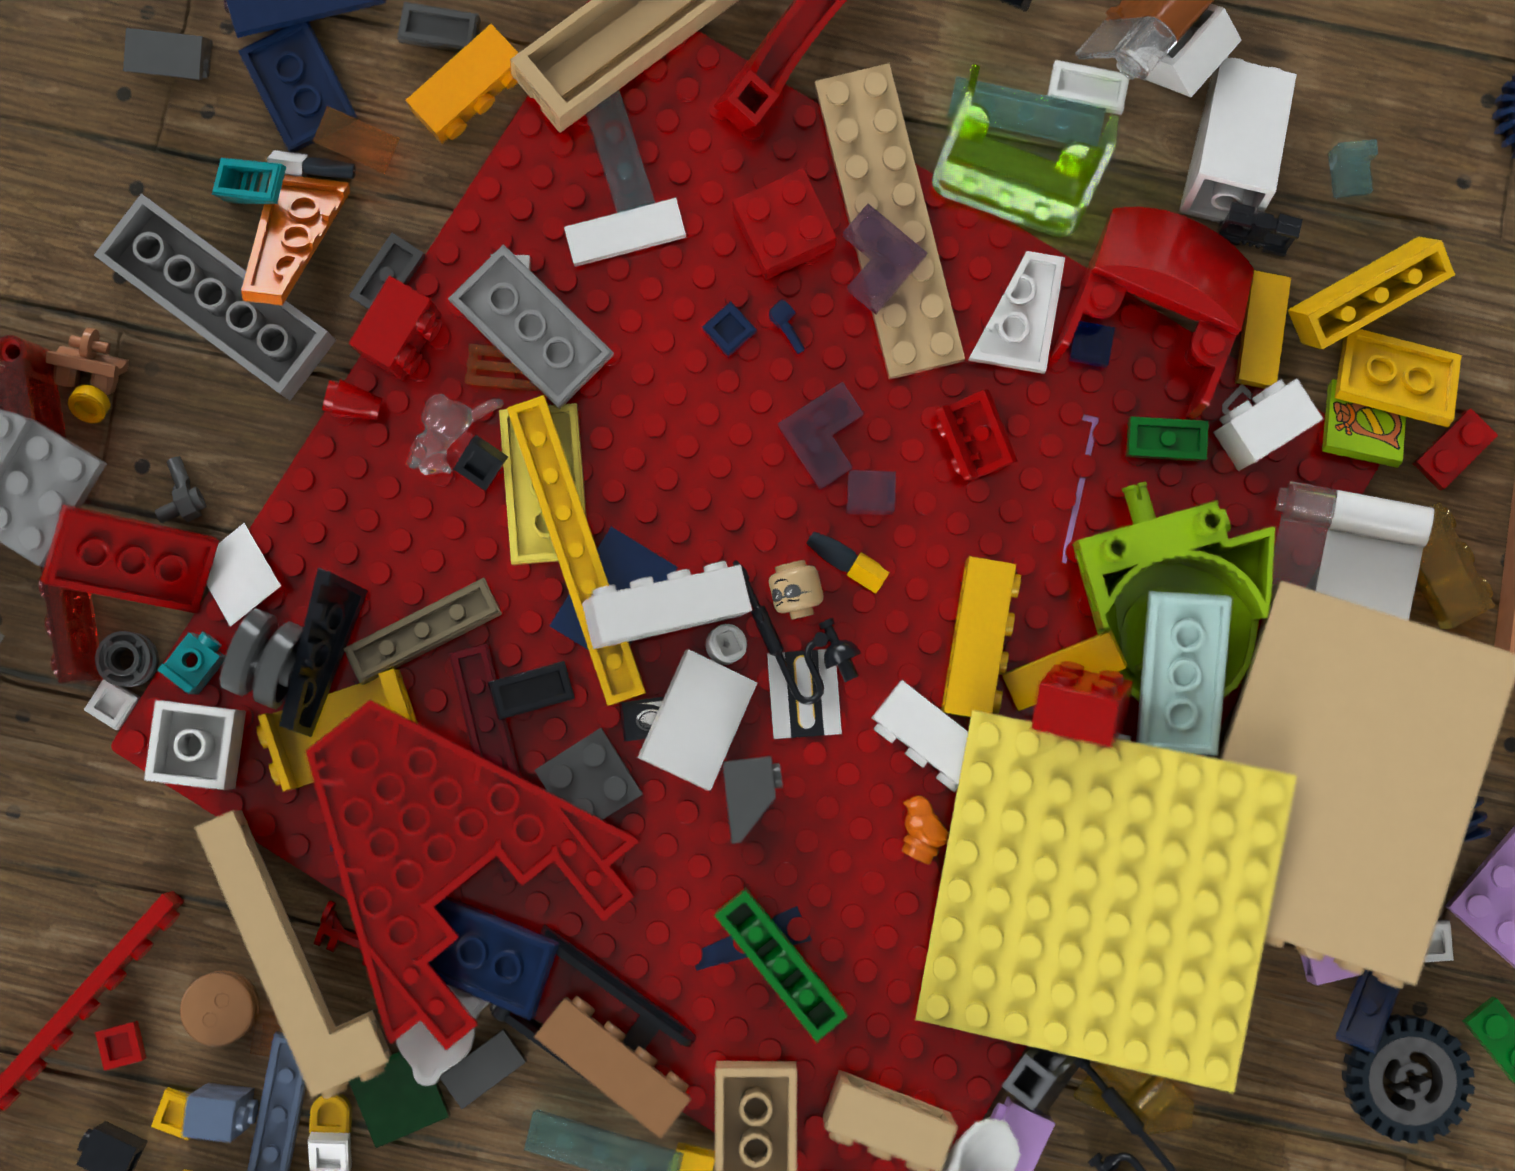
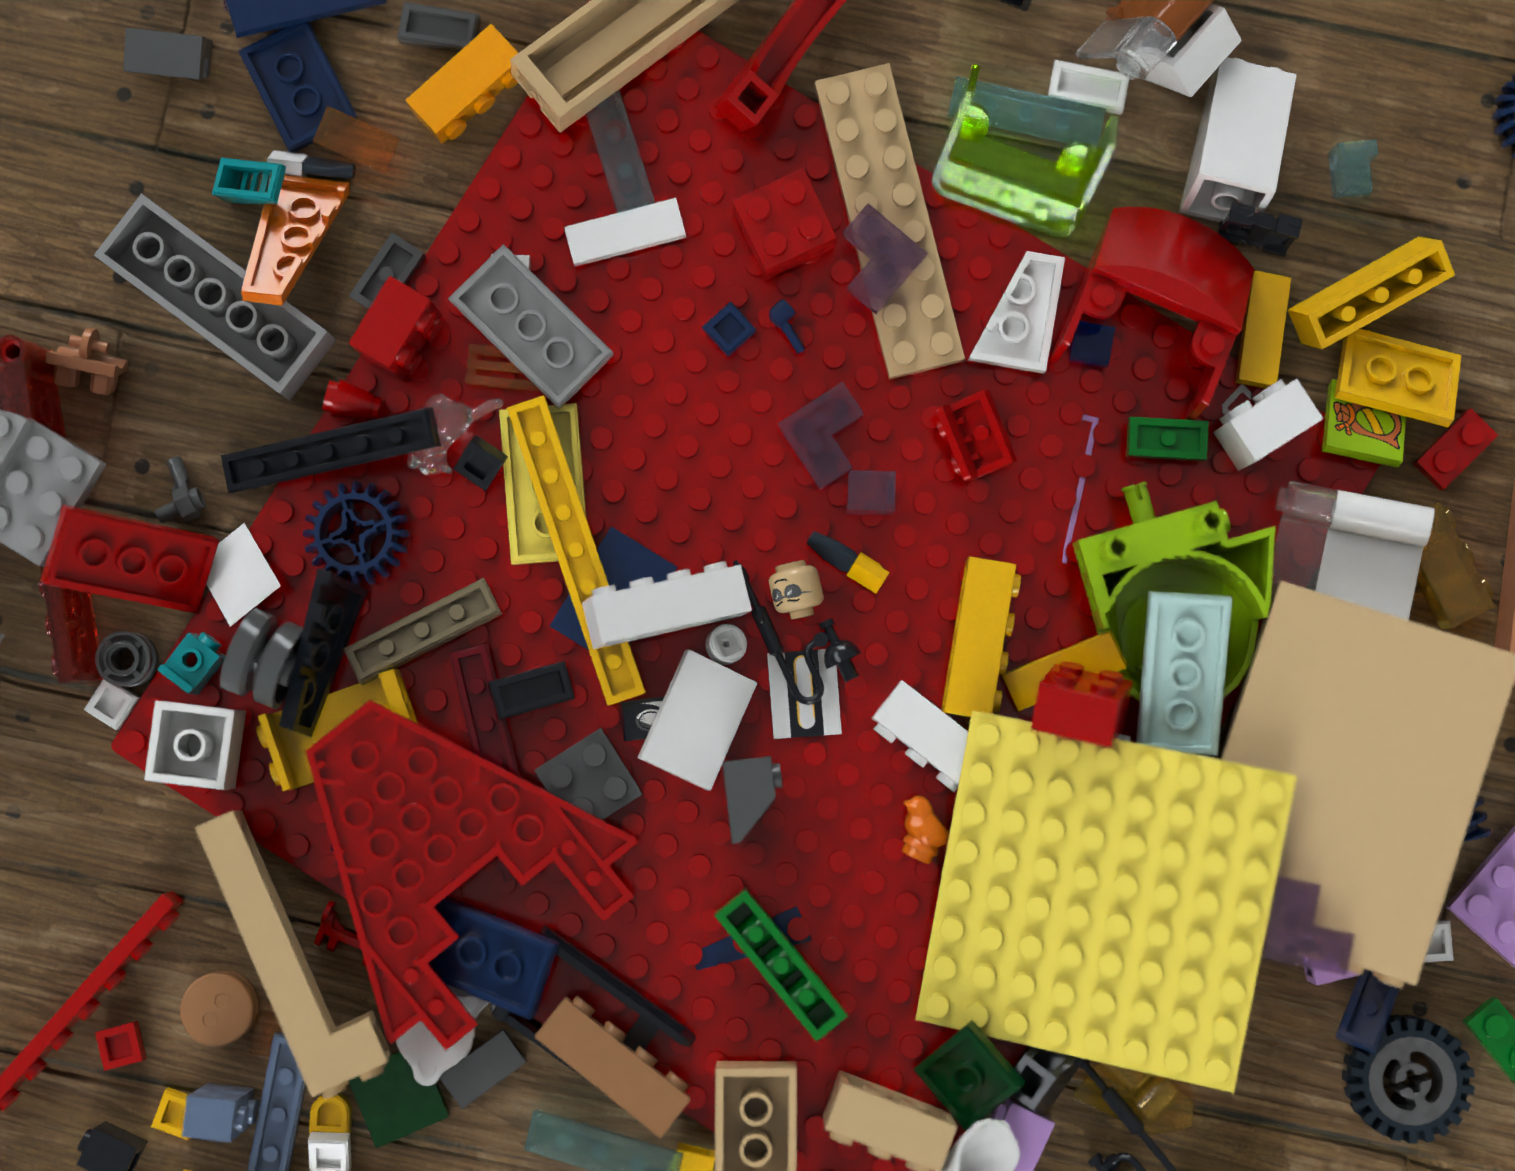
(89, 403): yellow tile -> none
(331, 450): none -> black tile
(349, 516): none -> dark blue gear
(969, 1075): none -> dark green tile
(1294, 937): none -> clear purple plate

